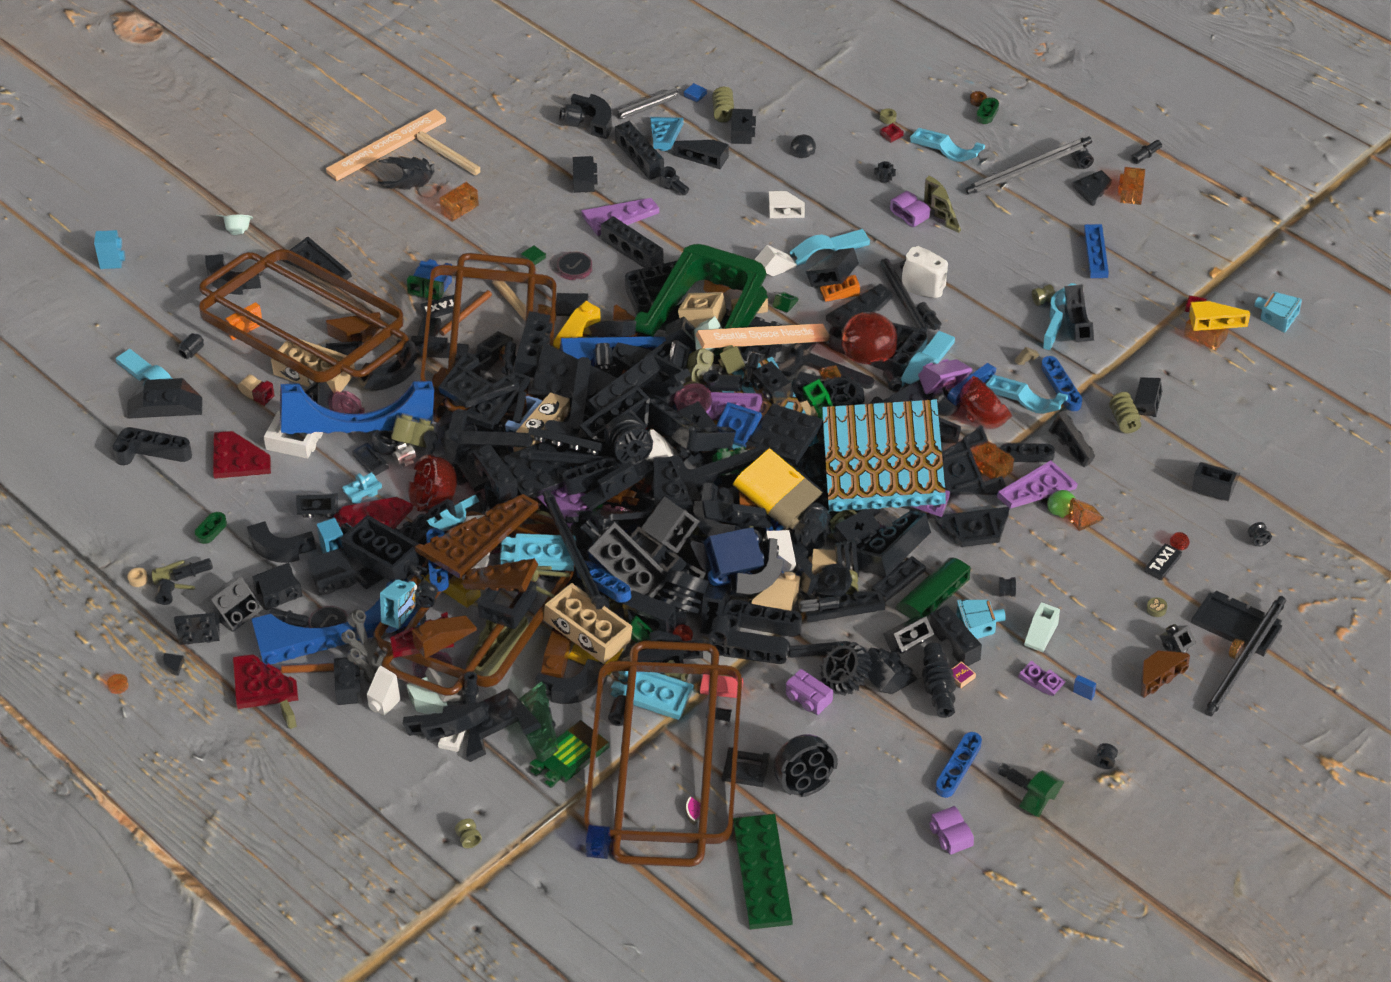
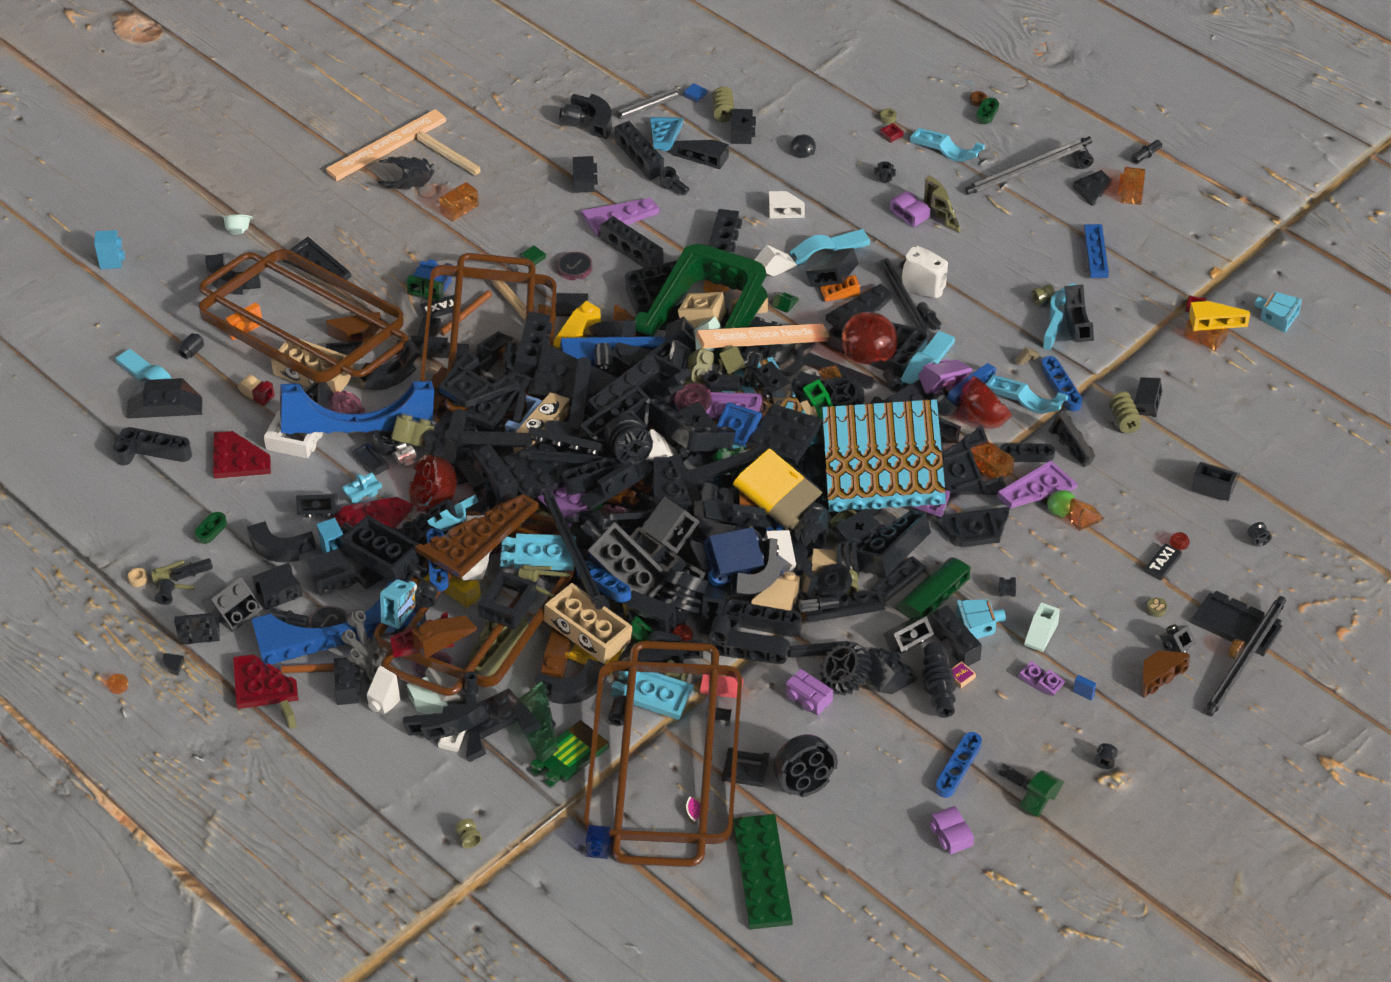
(507, 575): reddish brown wing -> none
(726, 230): none -> black brick

